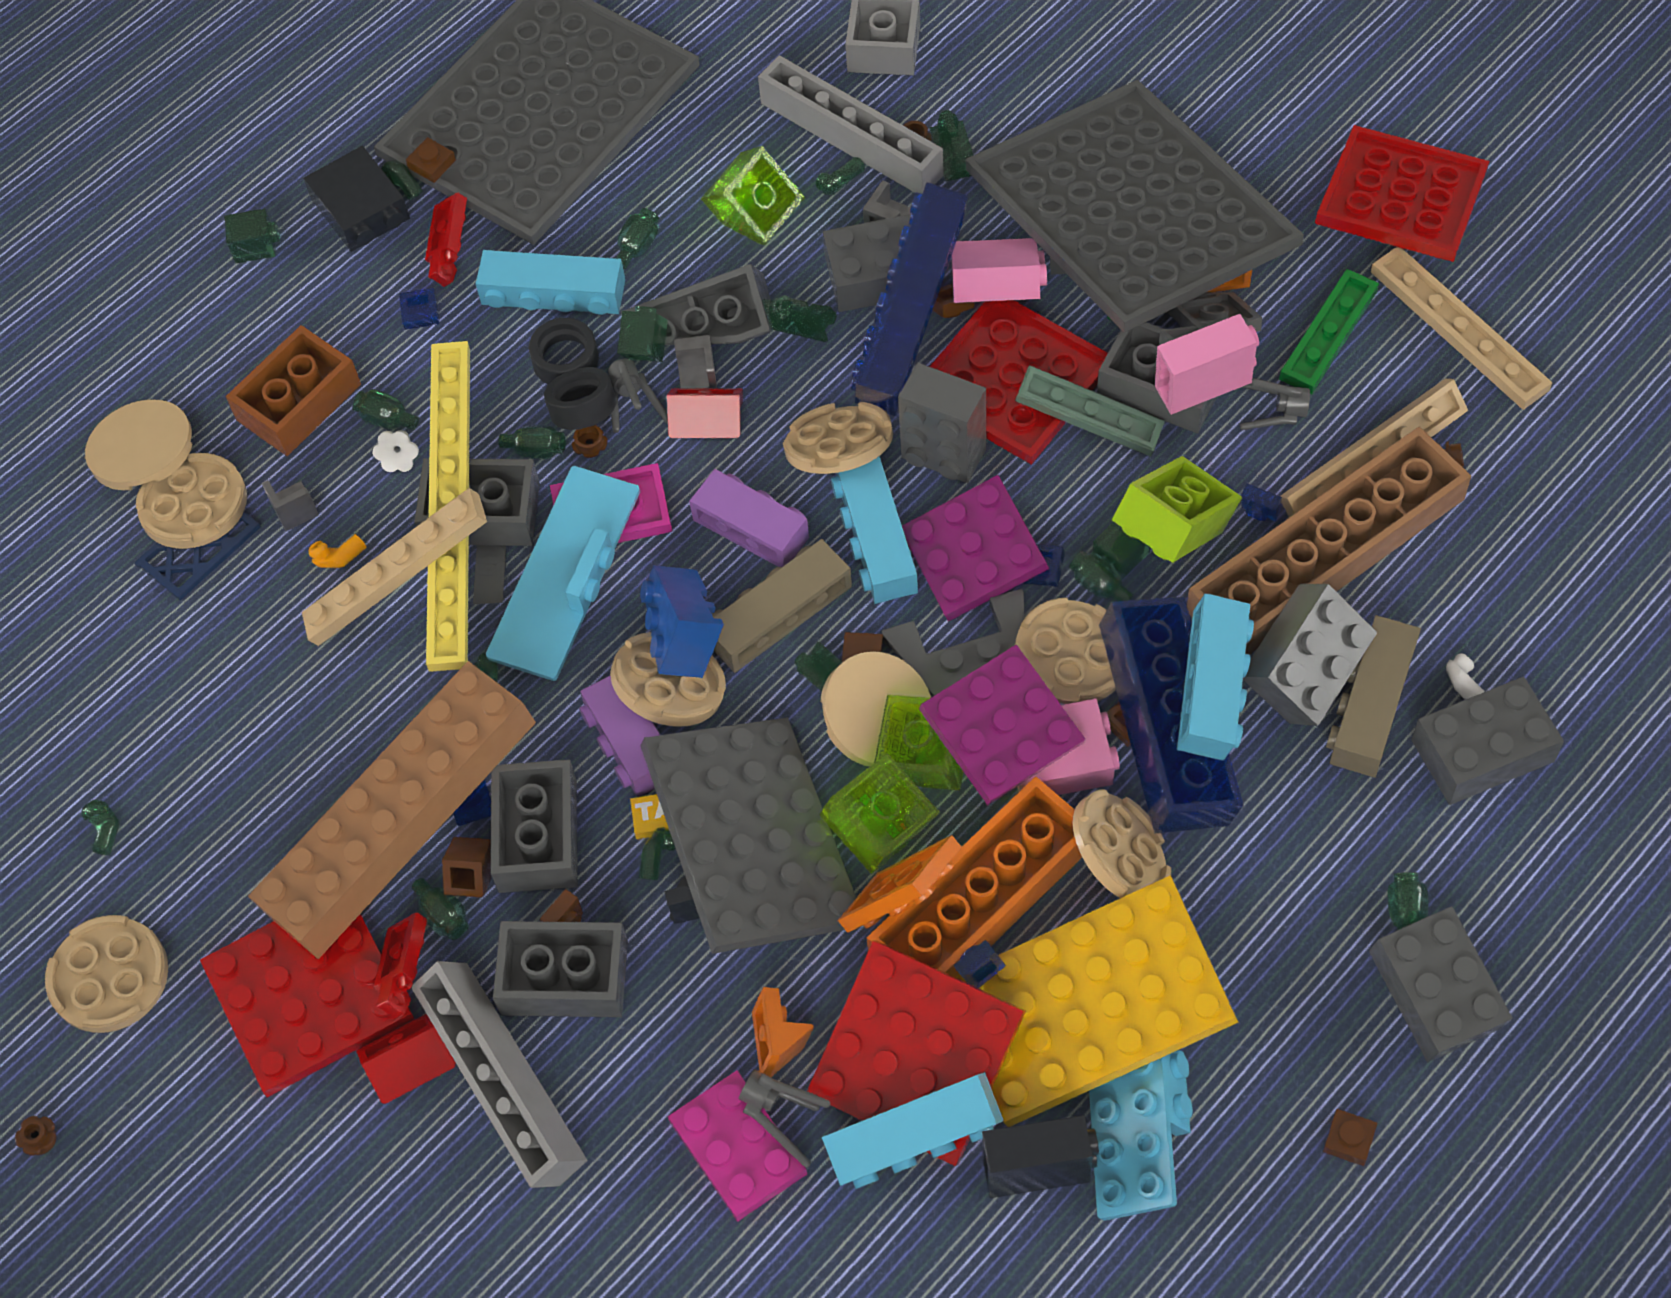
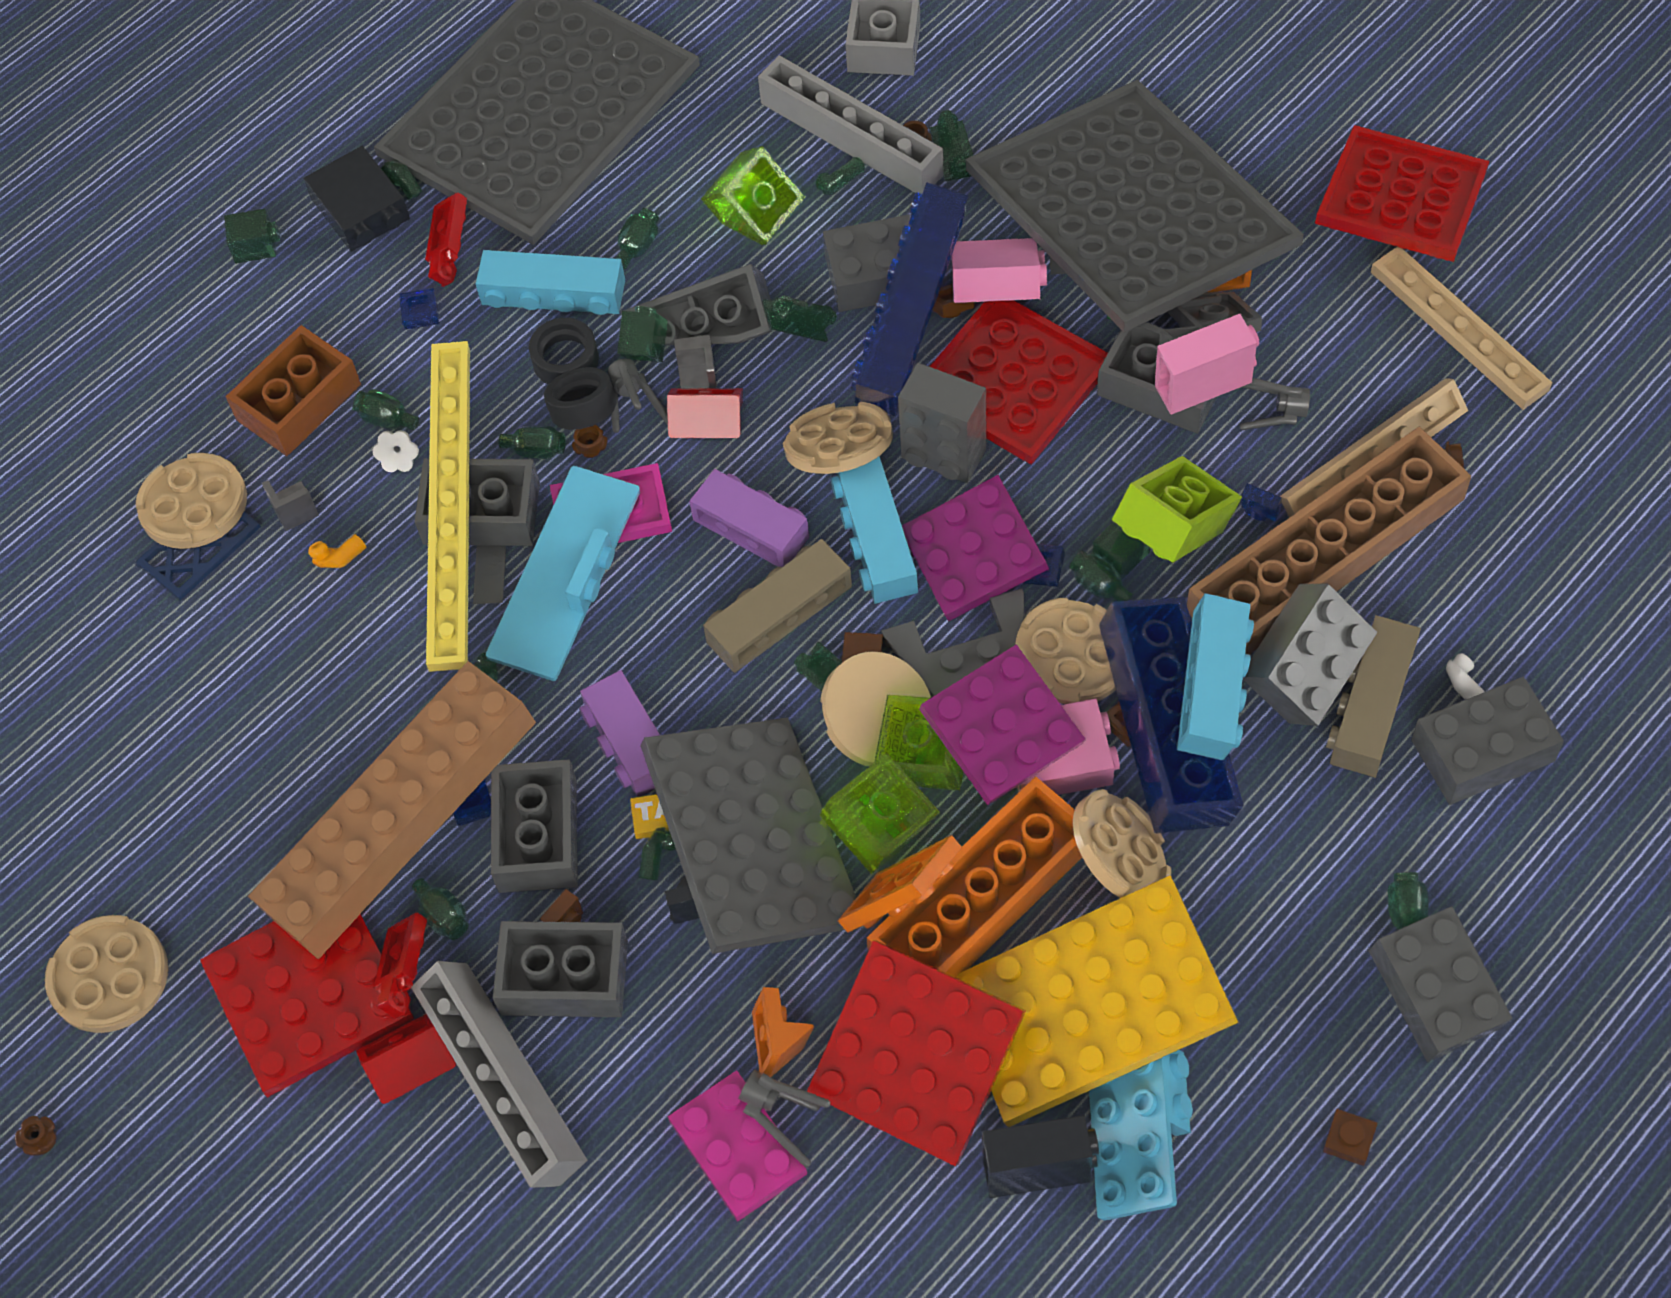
(105, 822): clear green arm -> none
(139, 444): tan tile -> none
(394, 566): tan plate -> none
(430, 160): reddish brown plate -> none
(467, 867): reddish brown brick -> none
(661, 697): tan tile -> none
(679, 621): blue wedge -> none
(882, 207): flat silver panel -> none
(913, 1129): medium azure brick -> none
(979, 964): clear blue plate -> none
(1089, 410): sand green tile -> none
(1329, 331): green plate -> none

